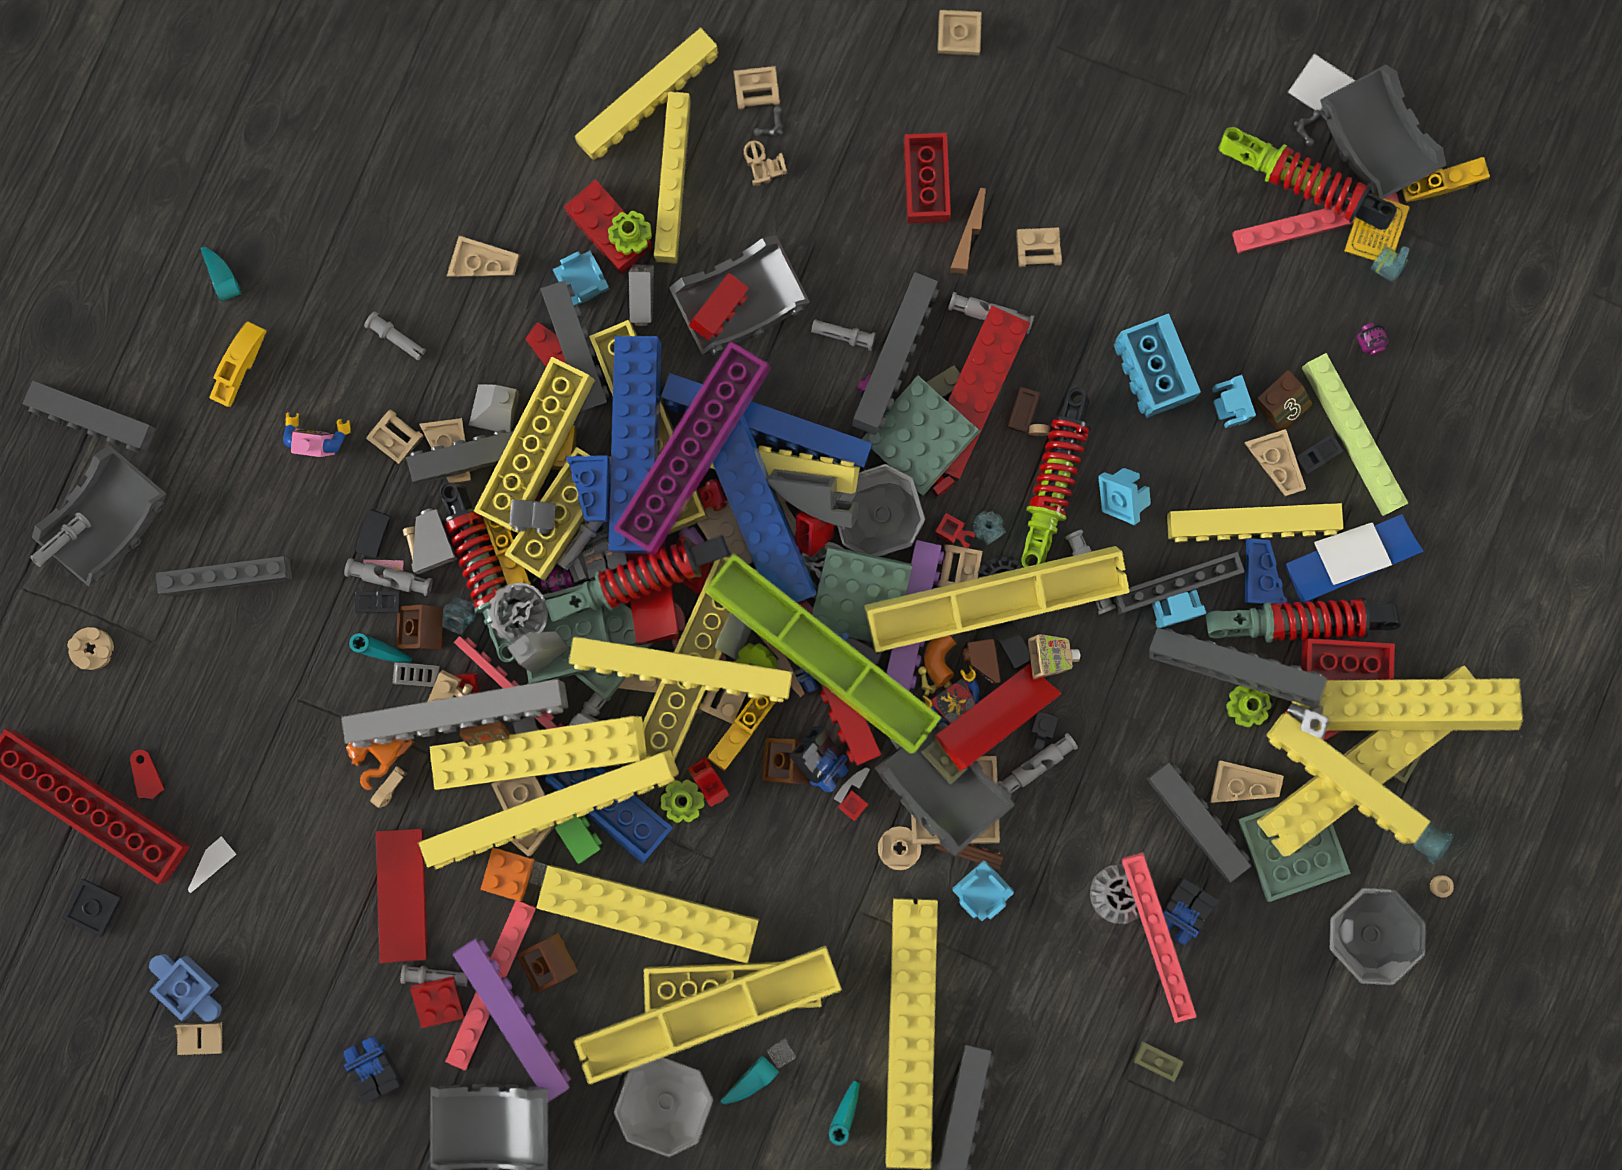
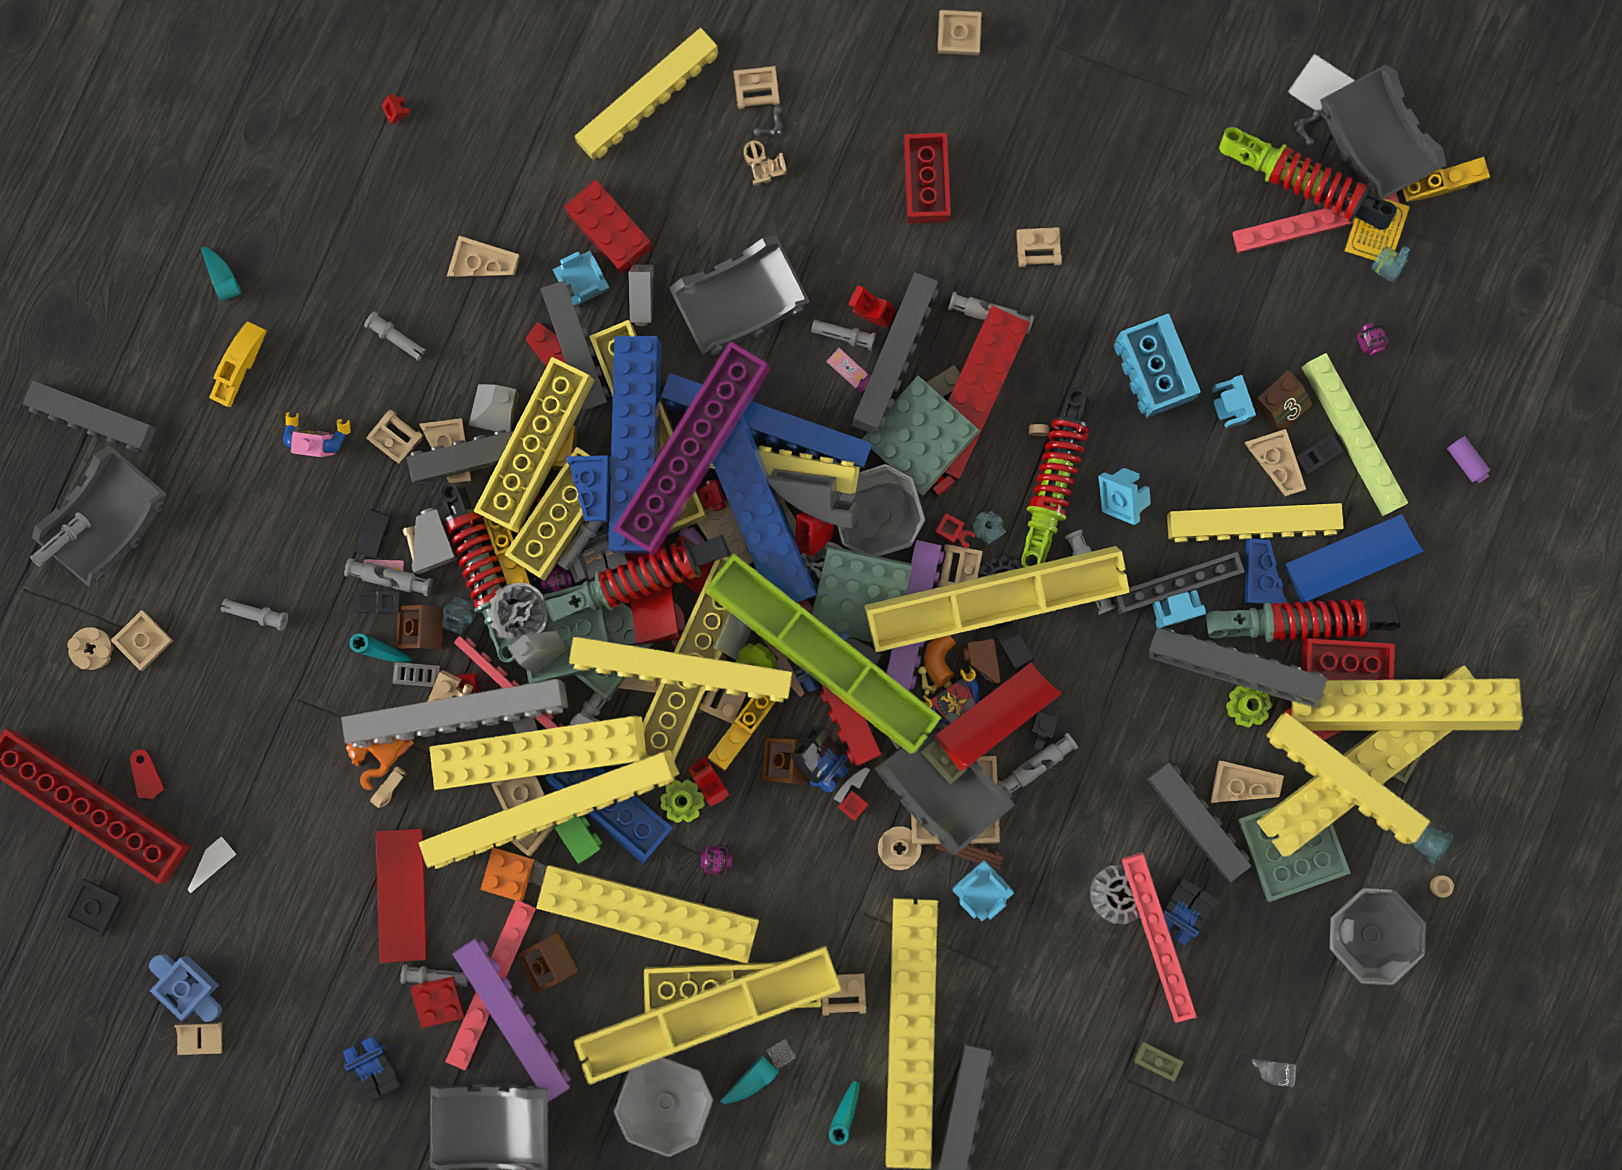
(141, 640): none -> tan plate
(224, 576): dark grey brick -> none
(263, 616): none -> light grey pin
(393, 108): none -> red tile
(484, 733): tile -> none
(532, 515): dark grey brick -> none
(633, 241): lime plant -> none
(672, 177): light yellow brick -> none
(716, 860): none -> magenta head
(719, 307): red brick -> none
(847, 367): none -> bright pink sticker
(851, 986): none -> tan plate
(872, 308): none -> red brick
(973, 226): medium nougat slope -> none
(1023, 410): reddish brown tile -> none
(1051, 655): torso -> none
(1276, 1072): none -> clear slope
(1311, 718): bracket -> none
(1352, 553): white sticker -> none
(1469, 460): none -> medium lavender brick

